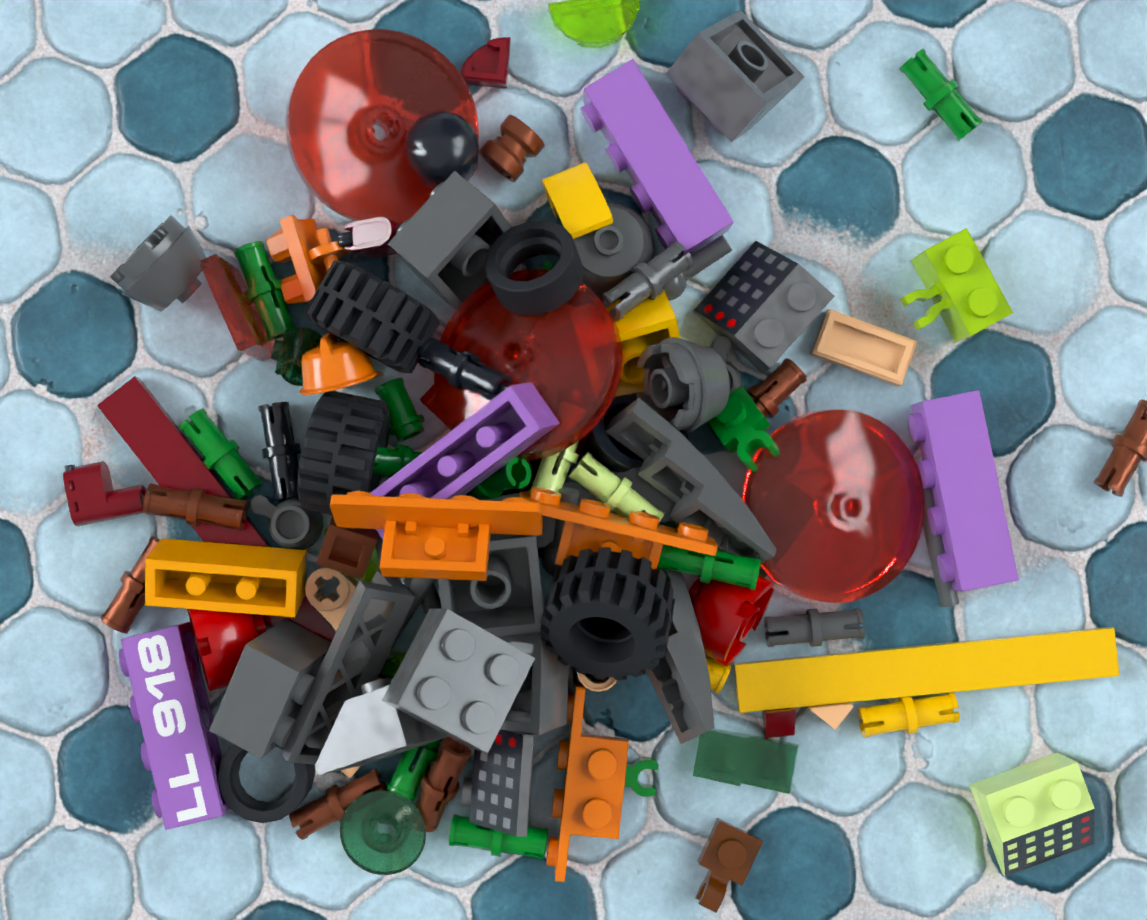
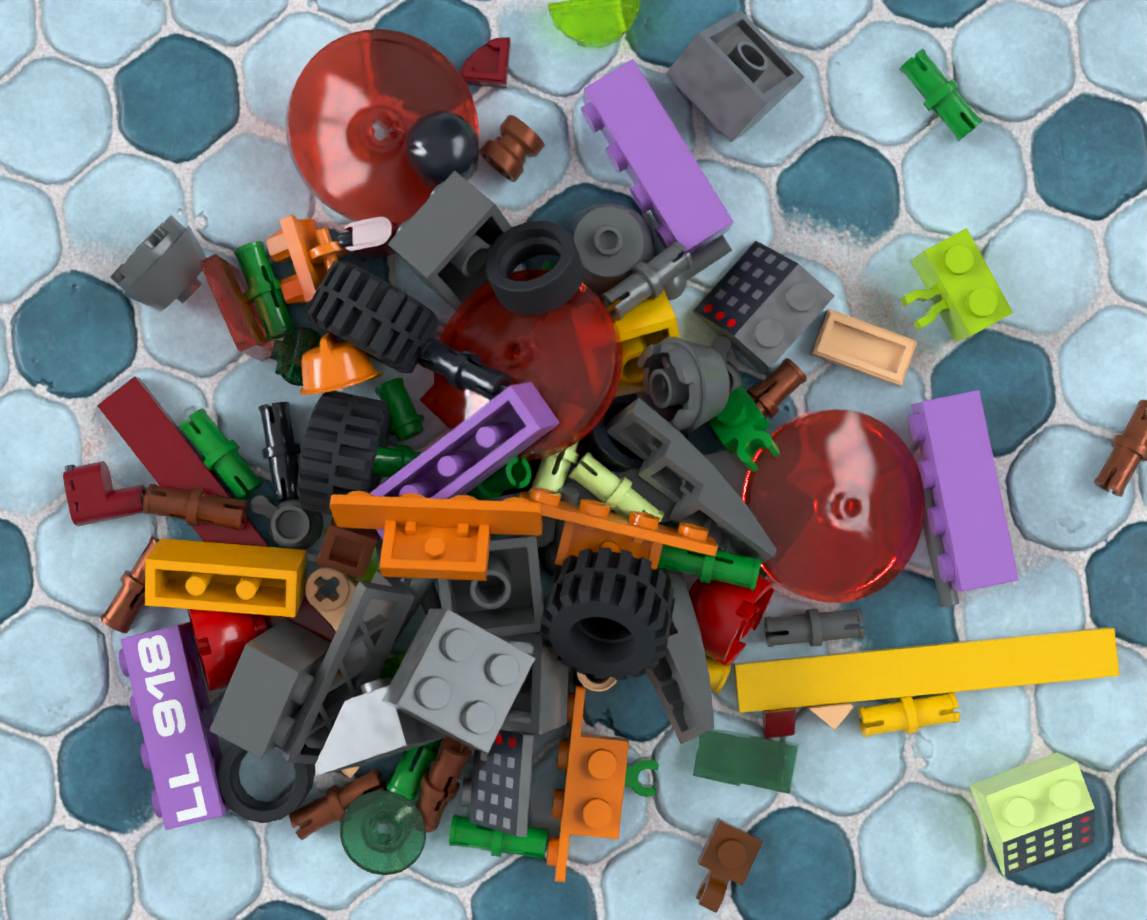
(577, 200): yellow panel -> none

